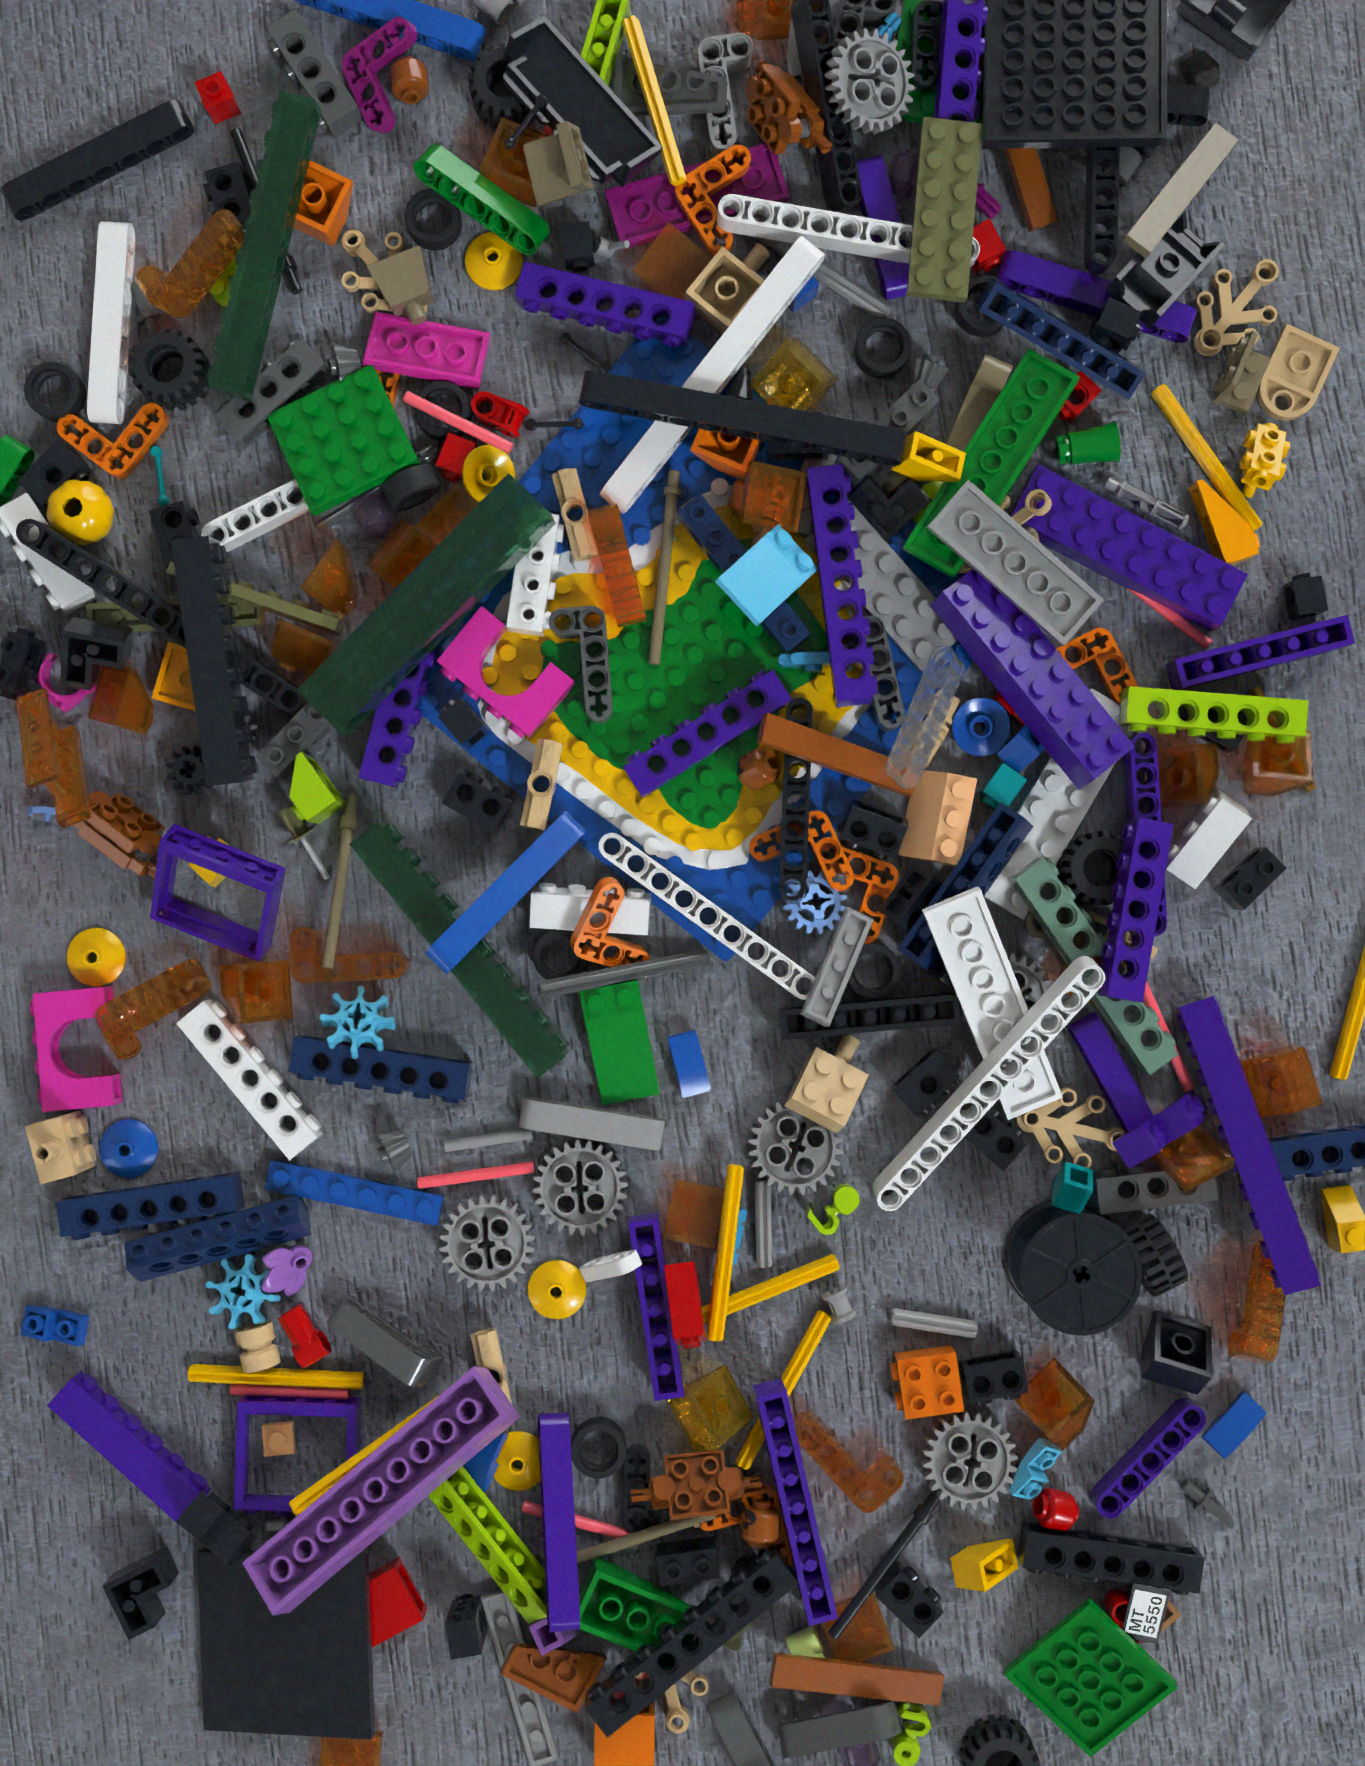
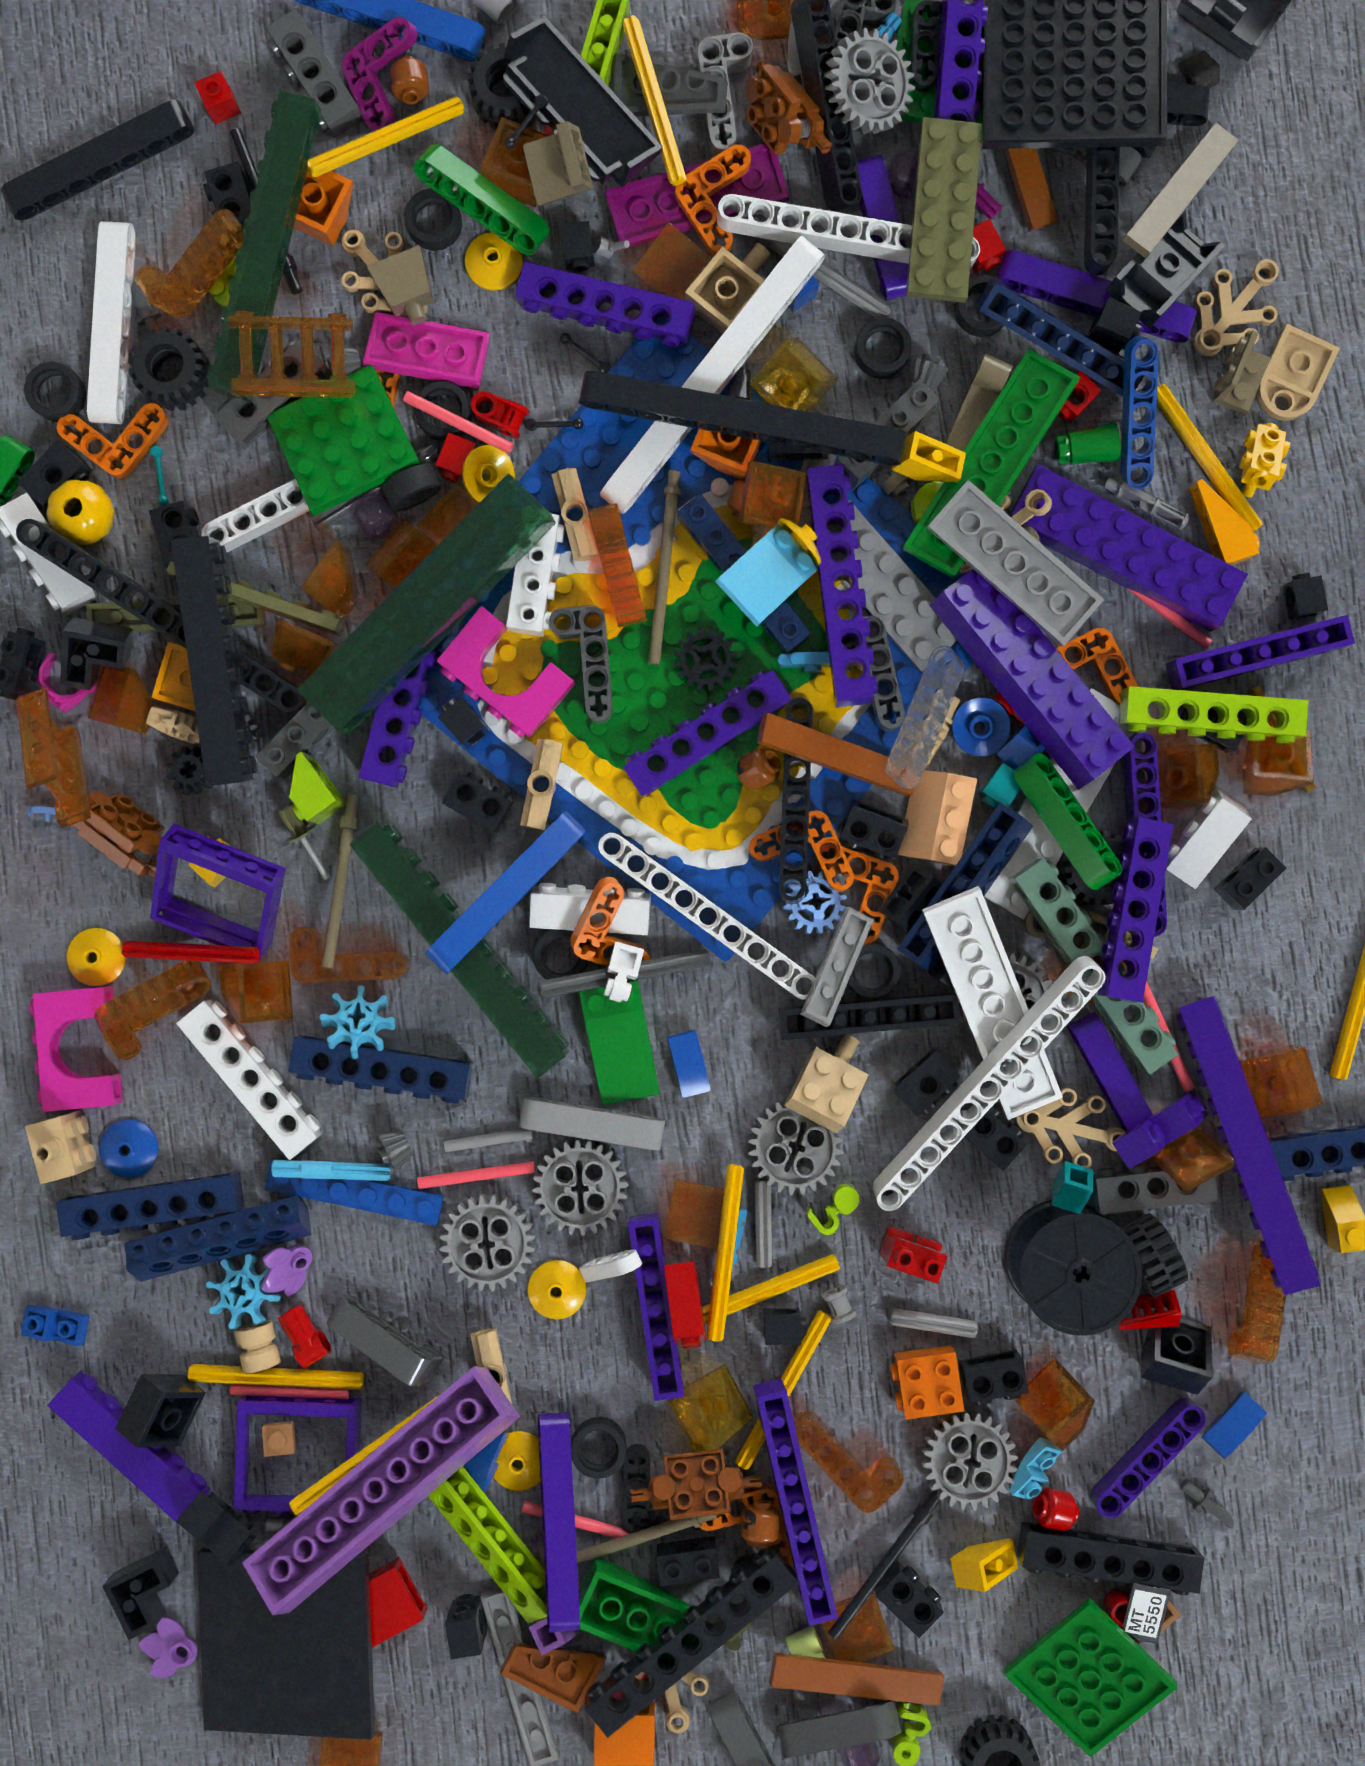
(160, 1410): none -> black brick
(164, 1648): none -> medium lavender plate
(174, 724): none -> tan hinge
(191, 952): none -> red axle
(308, 382): none -> clear orange fence
(330, 1170): none -> medium azure axle
(384, 137): none -> yellow axle
(625, 964): none -> white plate
(698, 670): none -> black gear
(783, 1326): none -> black brick
(803, 538): none -> yellow dish
(887, 513): black plate -> none
(917, 1258): none -> red hips
(1067, 821): none -> green beam
(1133, 399): none -> blue beam
(1162, 1318): none -> red slope

